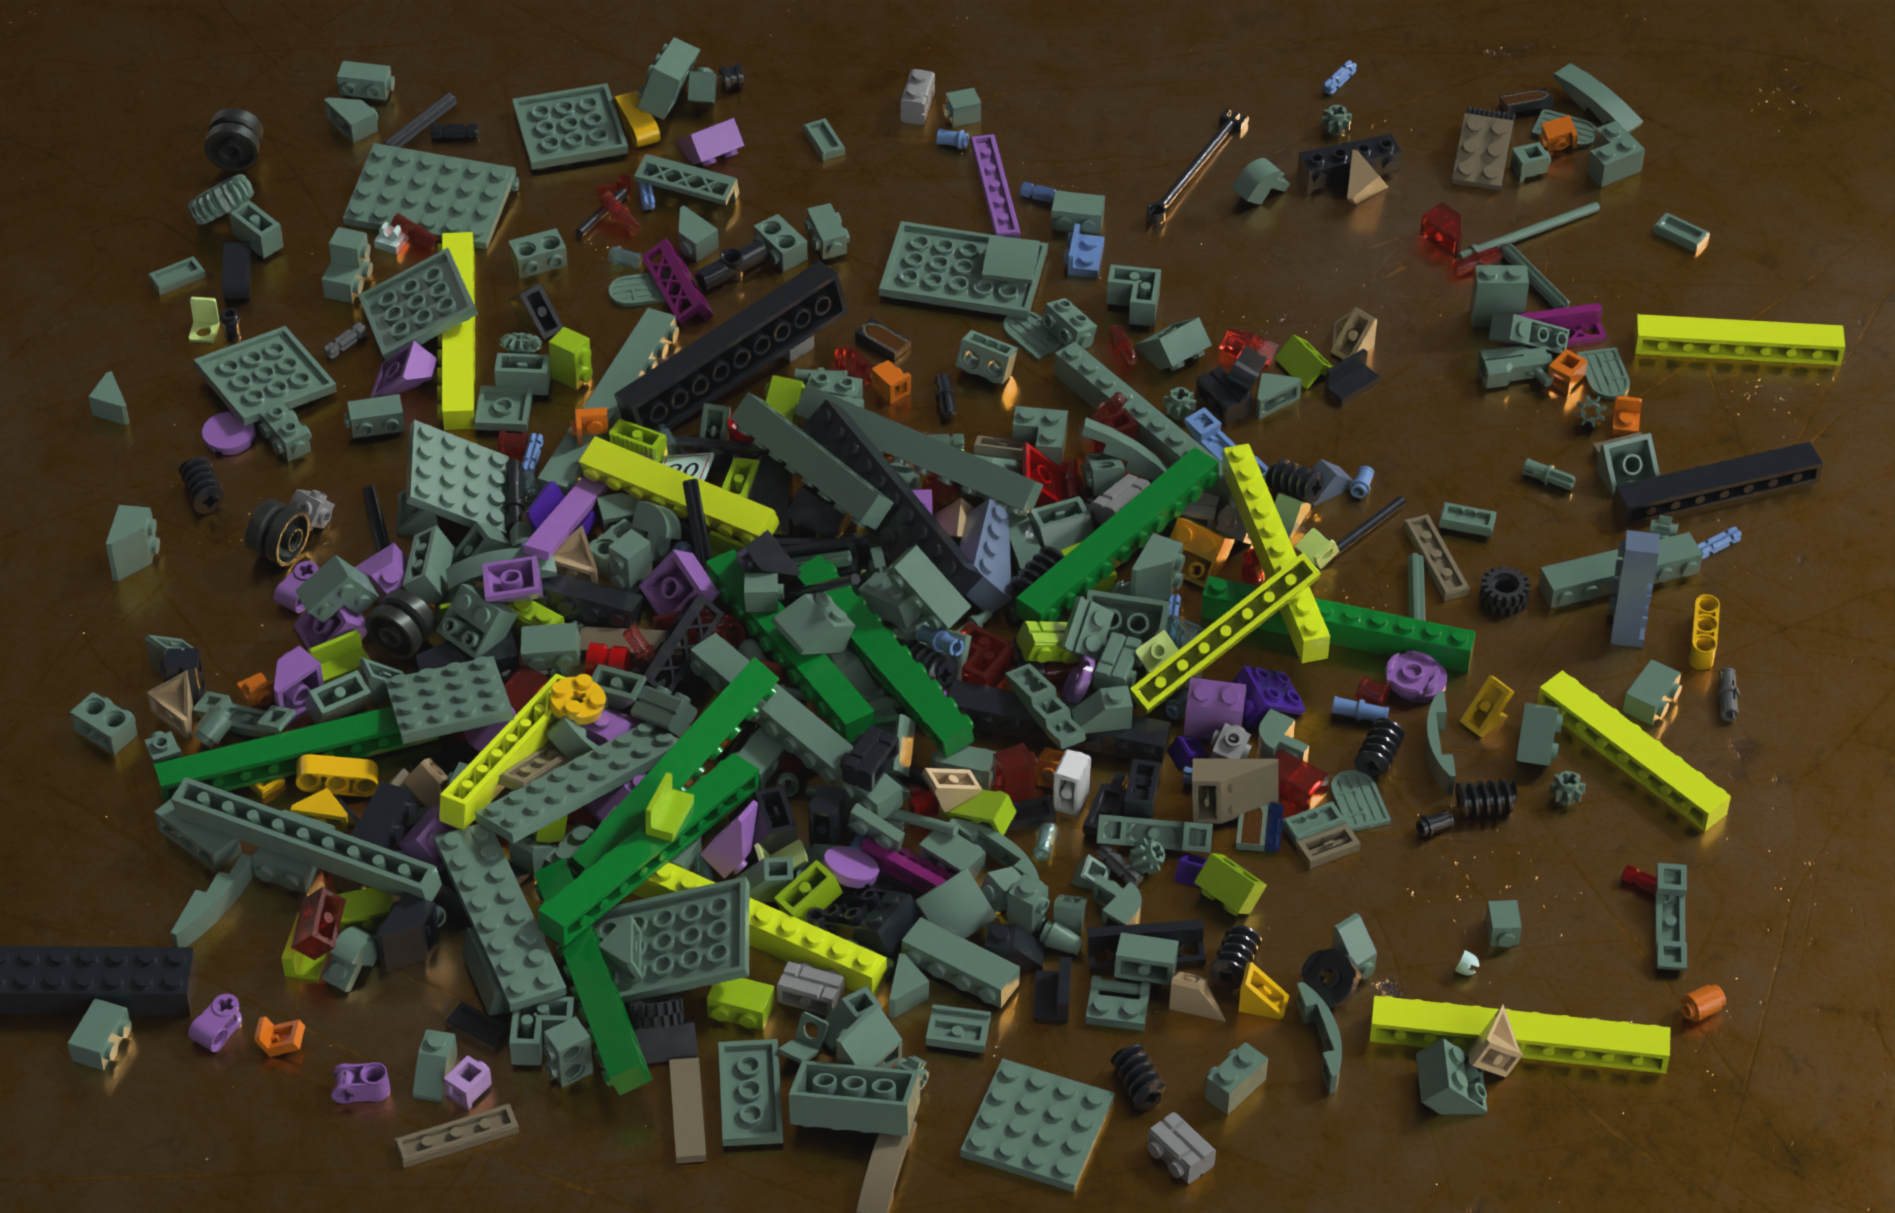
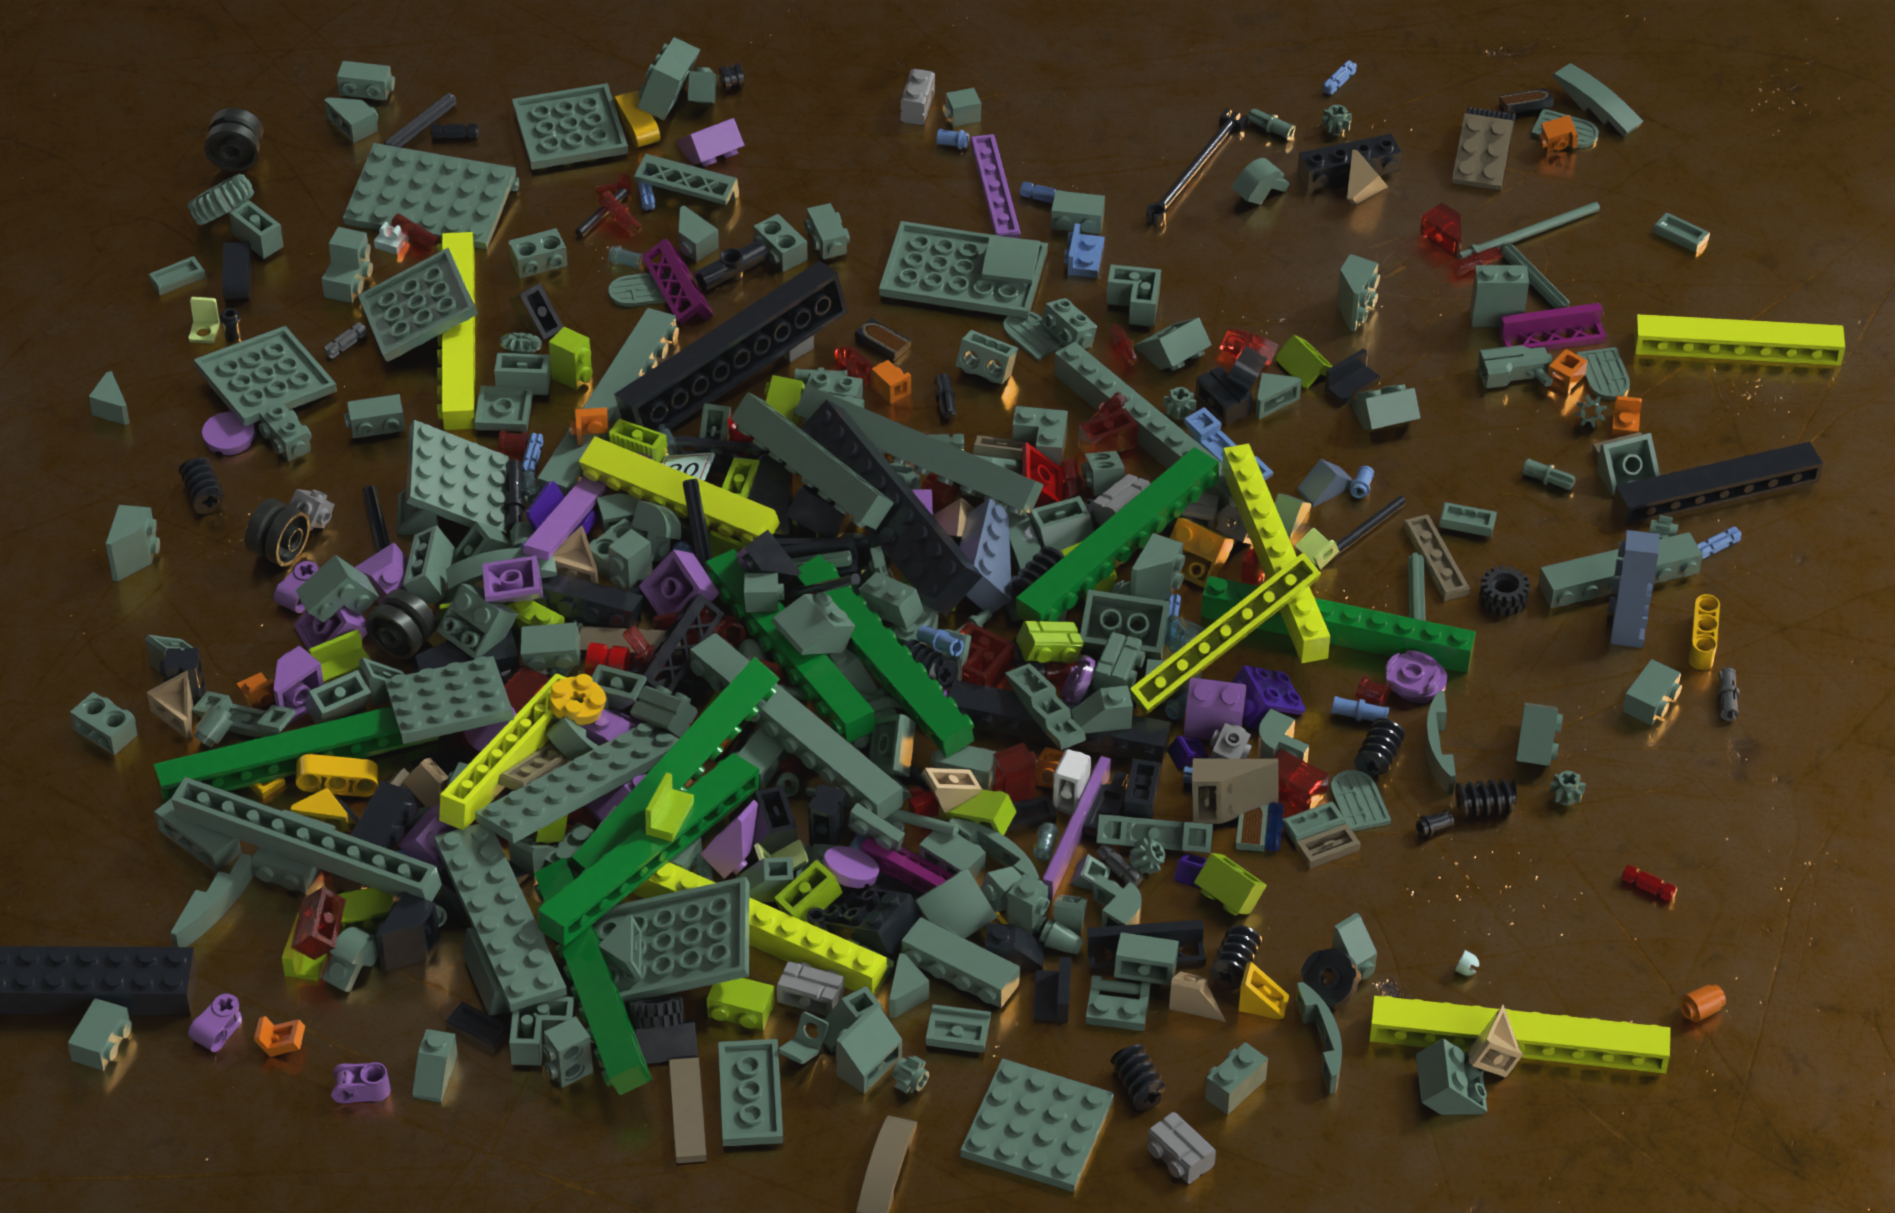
(161, 747): sand green brick -> none
(404, 371): medium lavender slope -> none
(456, 1135): dark tan tile -> none
(467, 1082): lavender brick -> none
(824, 139): sand green tile -> none
(854, 1098): sand green brick -> none
(869, 758): black brick -> none
(927, 589): sand green brick -> none
(1073, 832): none -> medium lavender tile
(1087, 629): sand green plate -> none
(1137, 457): sand green slope -> none
(1156, 650): yellowish green bracket -> none
(1271, 123): none -> sand green axle
(1295, 480): black piece -> none
(1353, 333): tan slope -> none
(1357, 290): none -> sand green slope
(1390, 407): none -> sand green slope
(1487, 707): yellow slope -> none
(1503, 923): sand green brick -> none
(1520, 330): sand green slope -> none
(1529, 160): sand green brick -> none
(1614, 155): sand green brick -> none
(1635, 751): neon yellow brick -> none
(1670, 916): sand green slope -> none

